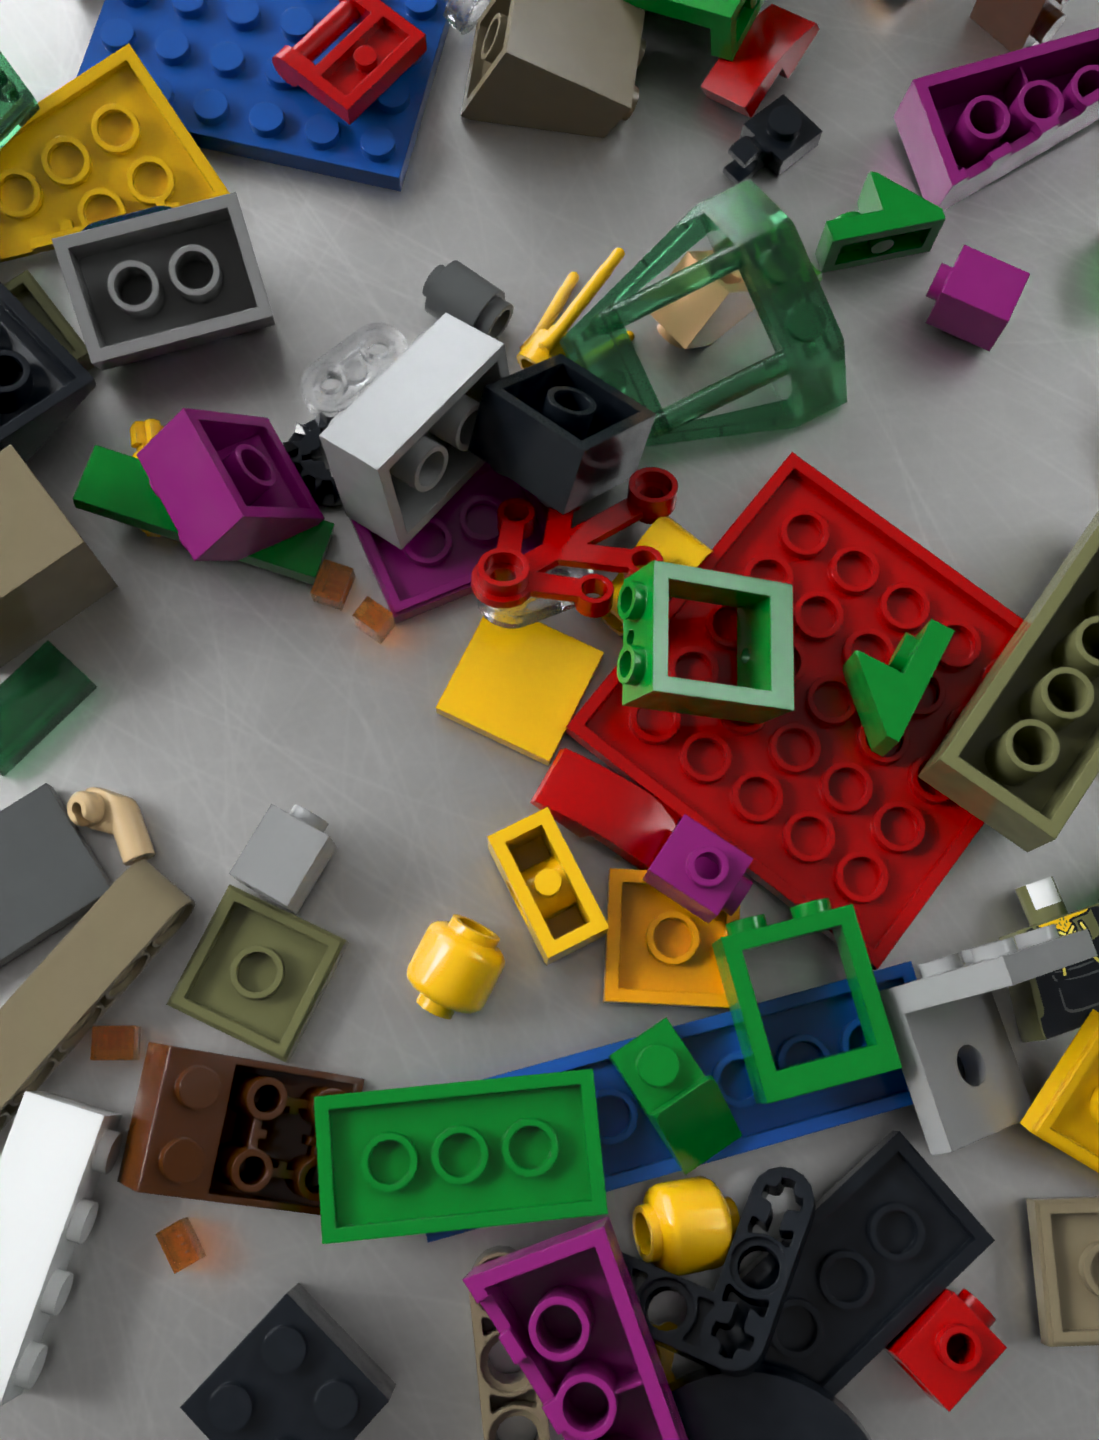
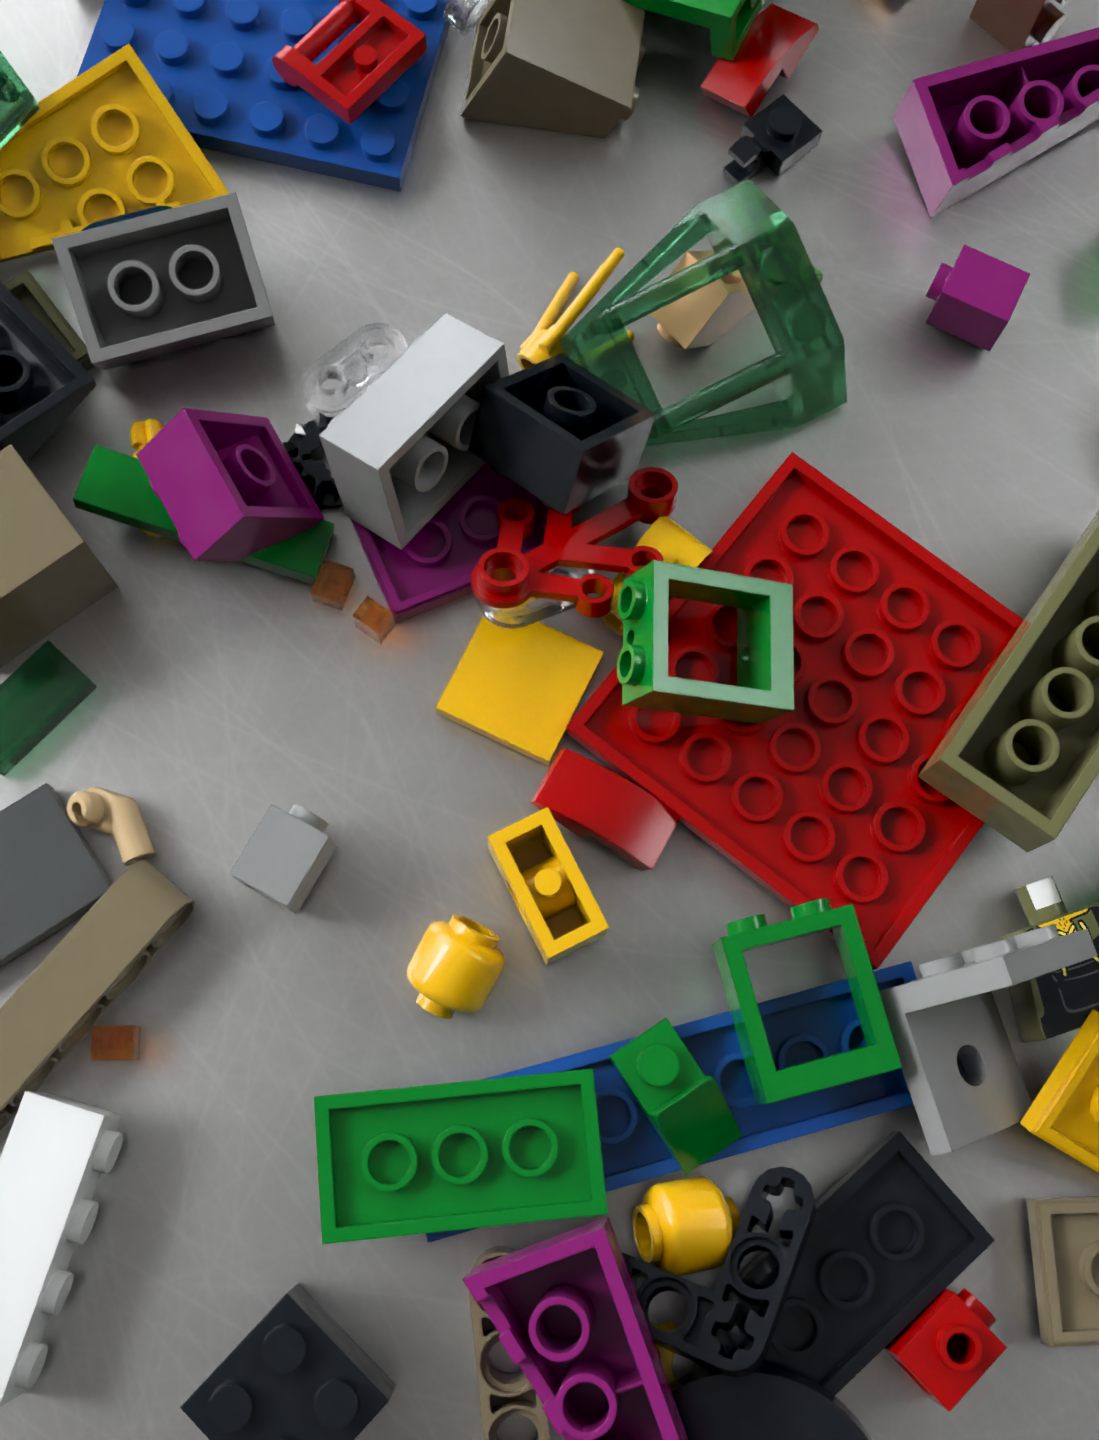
(180, 1244): clear orange piece -> none
(227, 1129): reddish brown slope -> none
(258, 973): olive tile -> none
(467, 298): dark grey brick -> none
(659, 948): light orange plate -> none
(700, 871): magenta brick -> none
(887, 227): green slope -> none
(890, 692): green slope -> none

